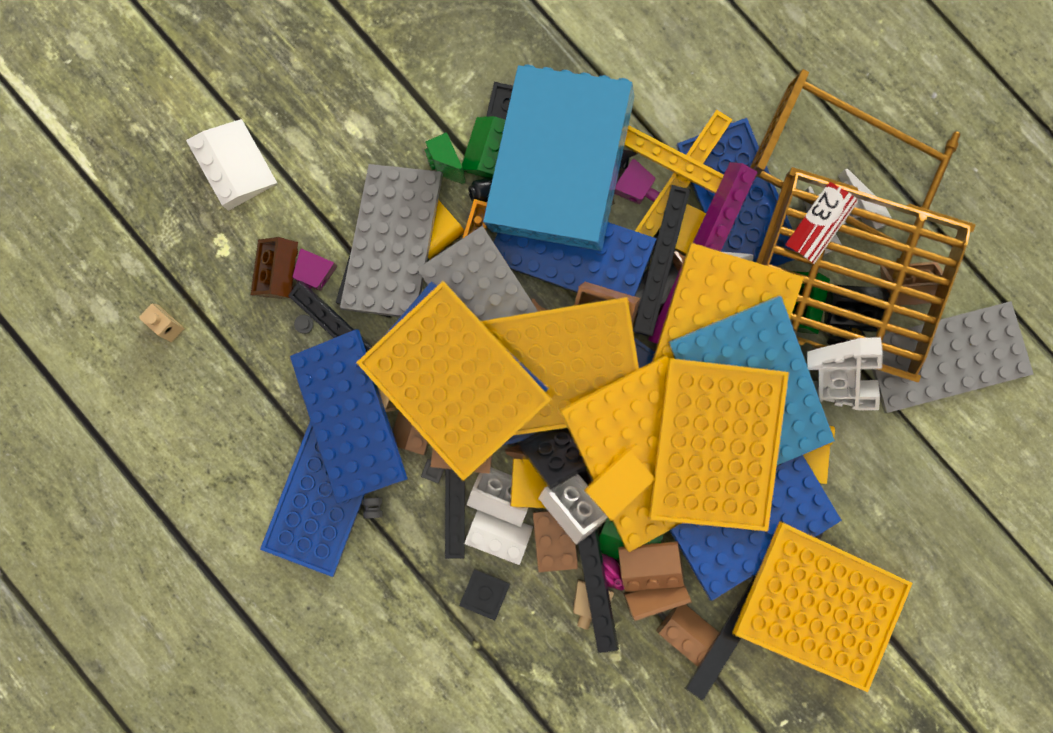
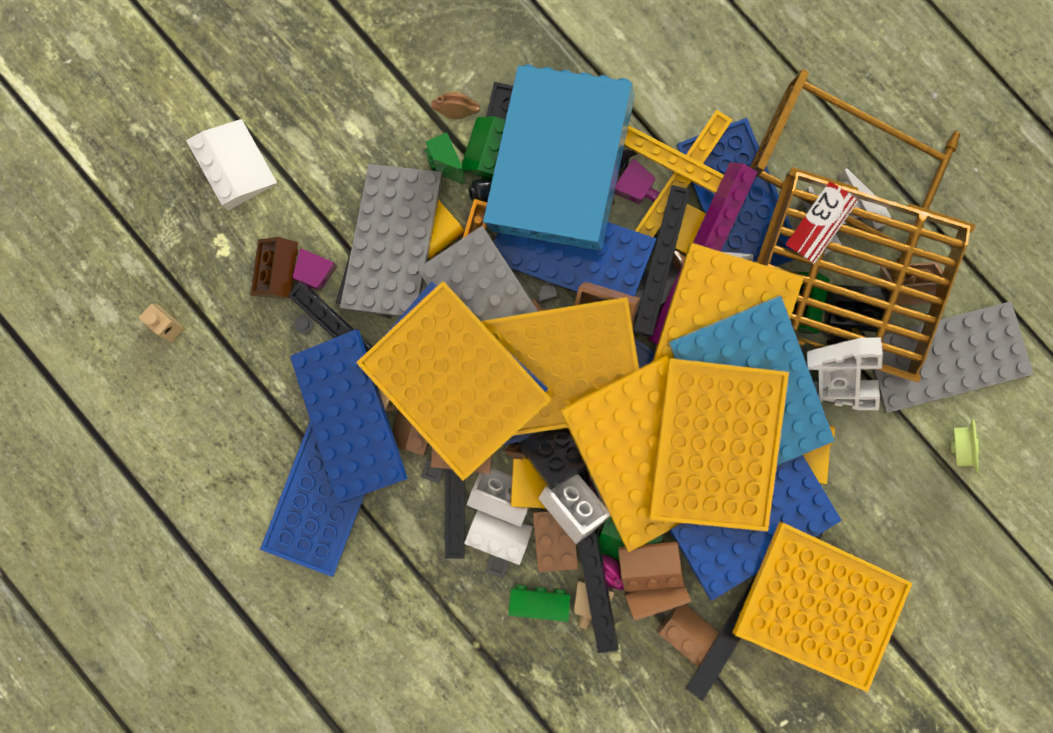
(372, 512): dark grey wheel -> none
(455, 105): none -> medium nougat hat
(484, 594): black plate -> none
(497, 566): none -> dark grey tile
(539, 603): none -> green slope
(547, 292): none -> light grey tile
(619, 484): yellow tile -> none
(966, 446): none -> yellowish green piece

